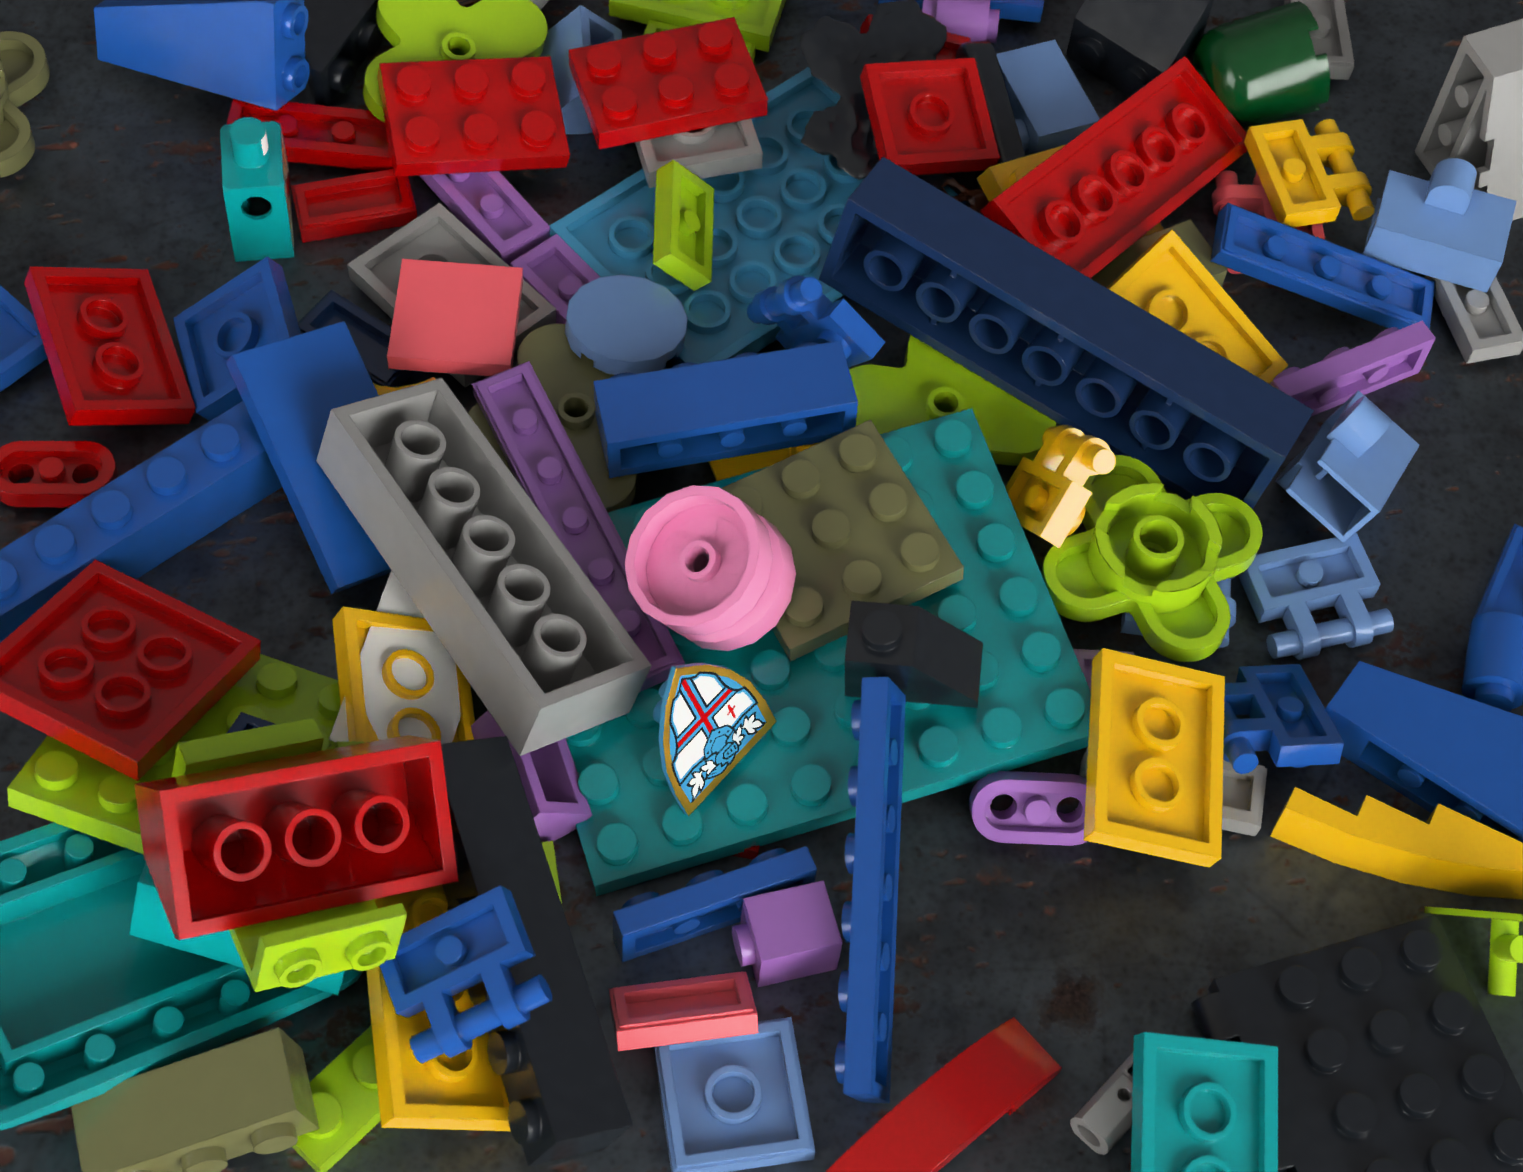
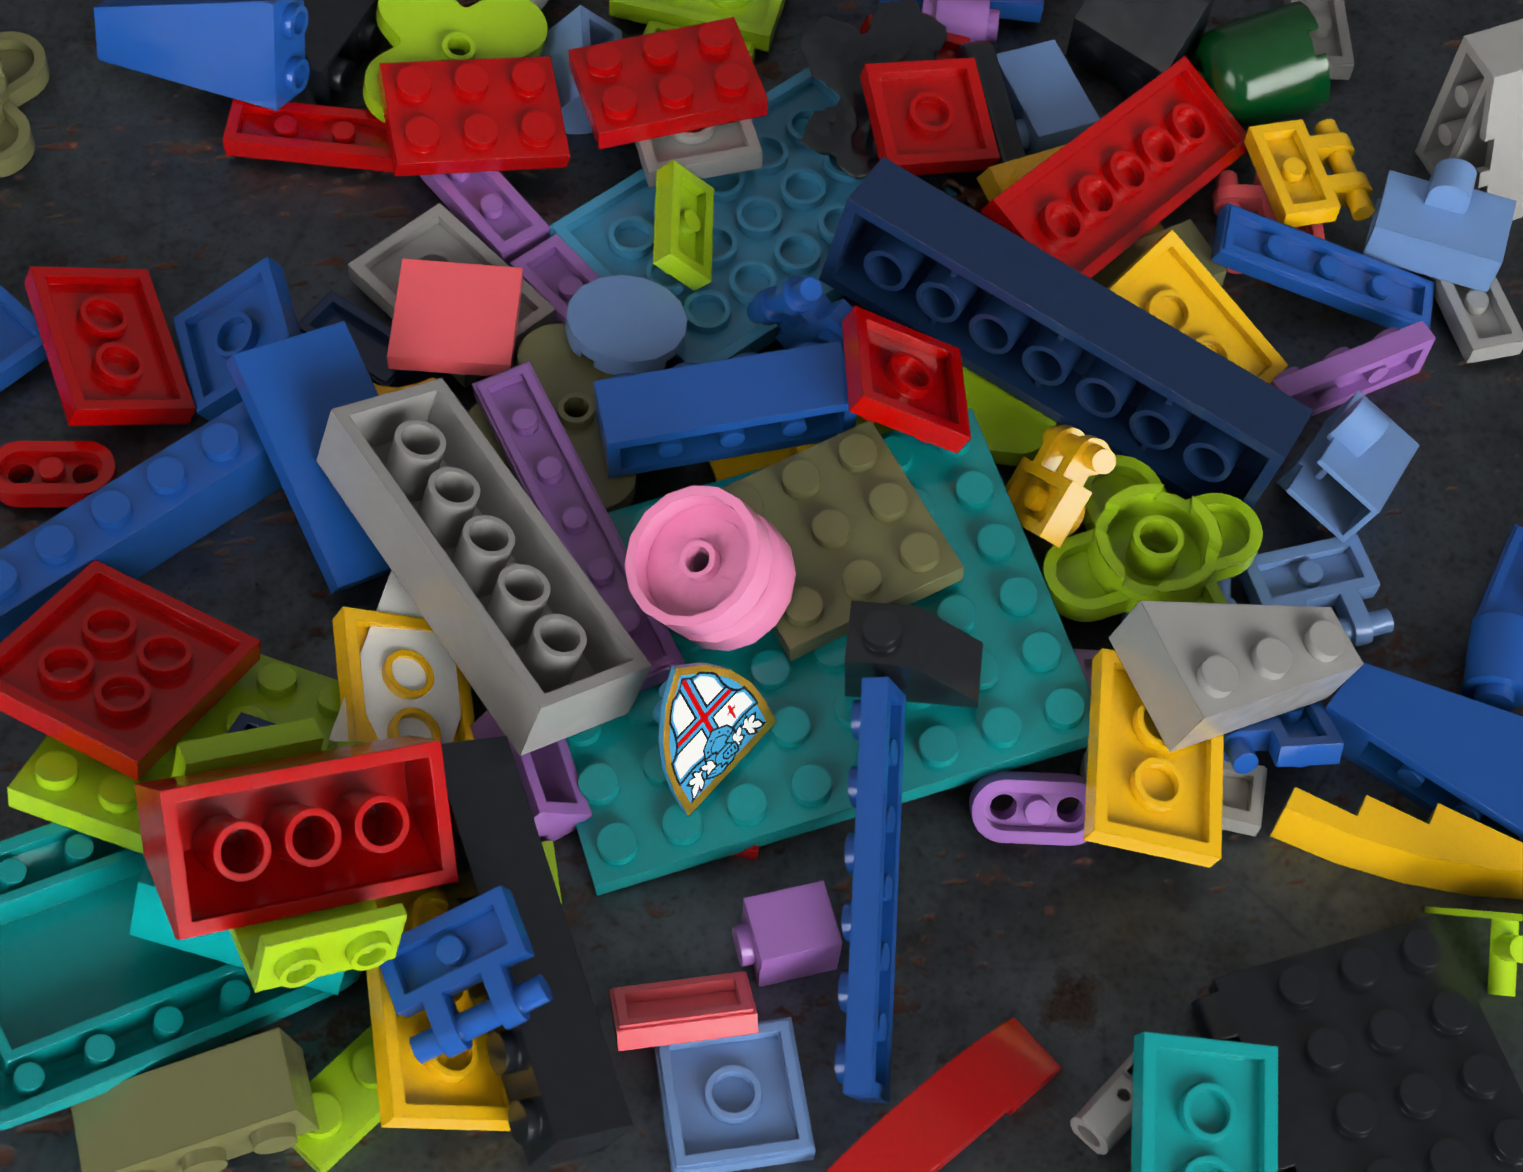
(256, 166): teal torso -> none
(353, 205): red tile -> none
(706, 902): blue plate -> none
(905, 380): none -> red plate
(1229, 664): none -> light grey wedge

